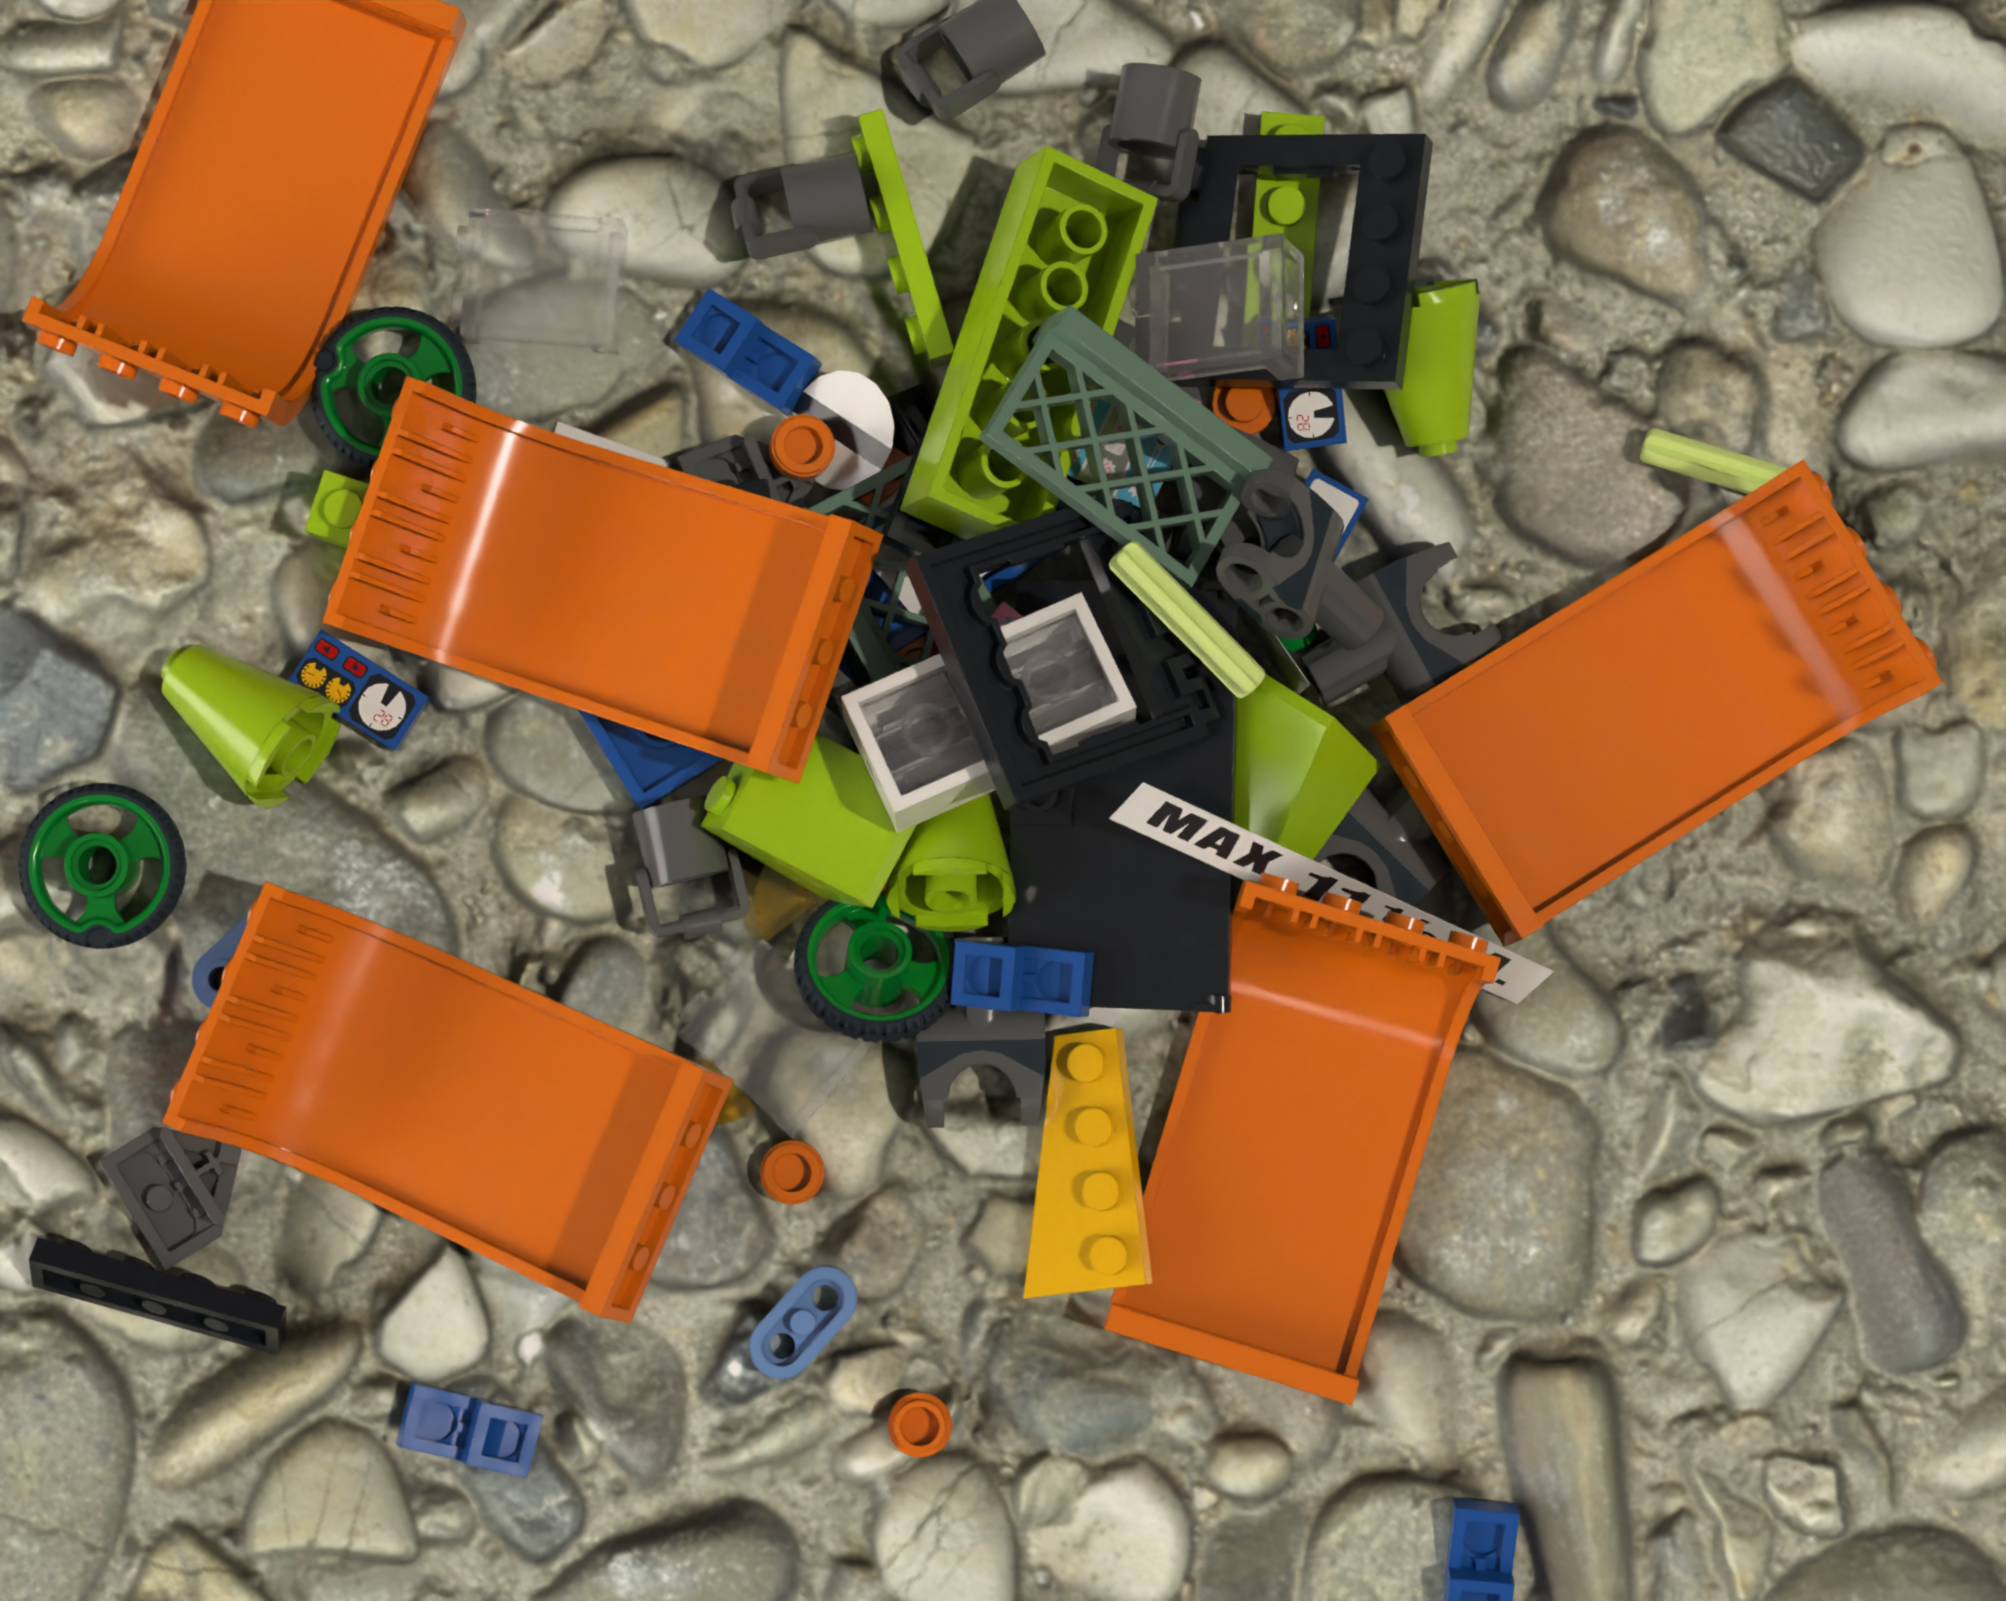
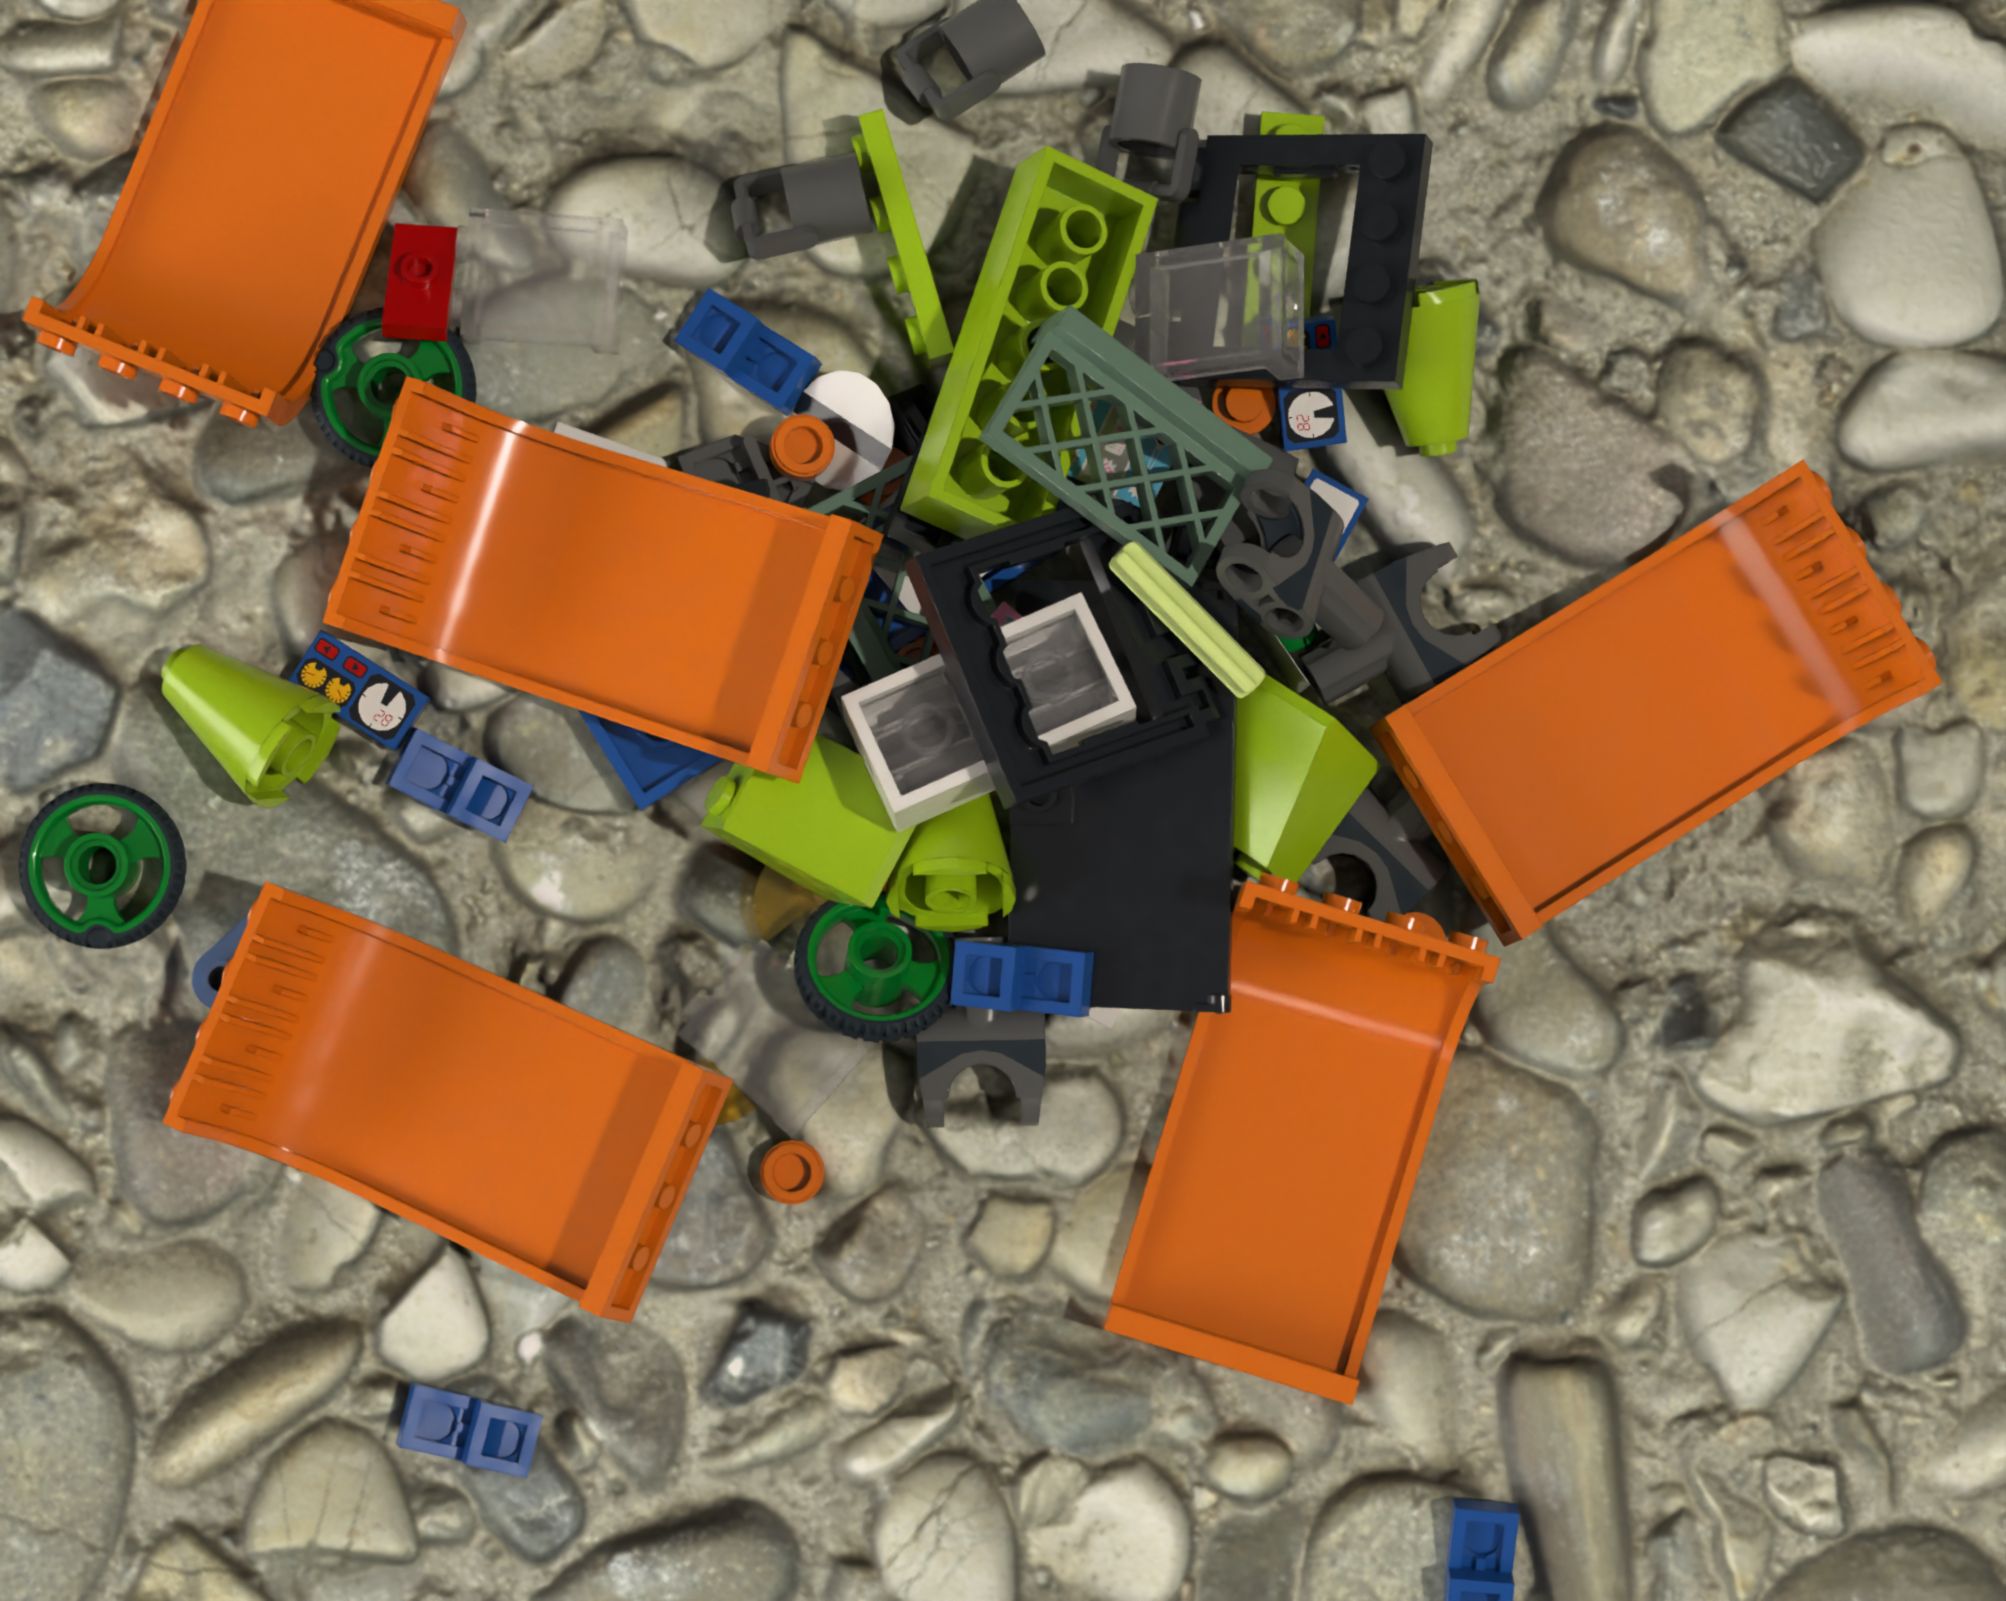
(140, 1290): black plate -> none
(175, 1189): dark grey slope -> none
(335, 508): lime brick -> none
(420, 282): none -> red plate
(459, 784): none -> blue slope
(681, 851): dark grey piece -> none
(804, 1321): medium blue plate -> none
(920, 1424): orange plate -> none
(1088, 1187): yellow wing -> none
(1249, 855): white sticker -> none
(1706, 461): yellowish green axle -> none

